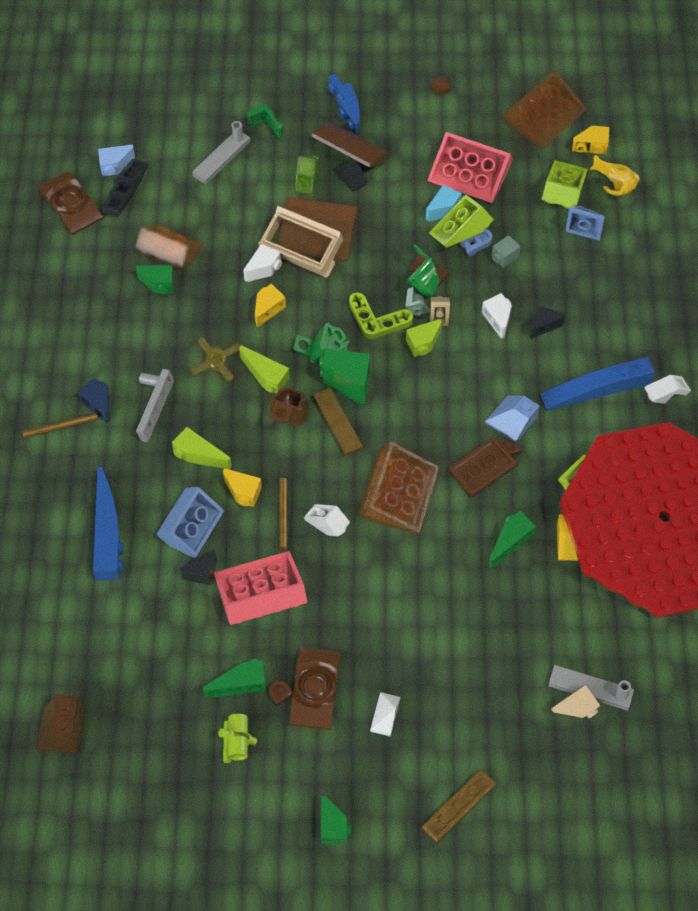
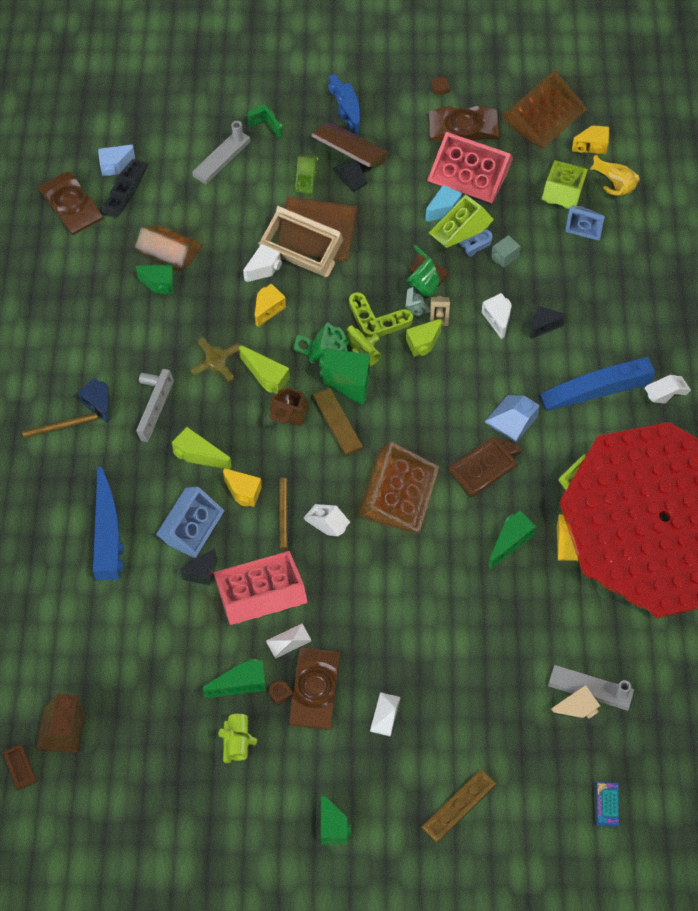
(19, 767): none -> reddish brown tile
(288, 641): none -> white slope
(363, 345): none -> lime pin
(469, 123): none -> reddish brown slope
(607, 804): none -> tile

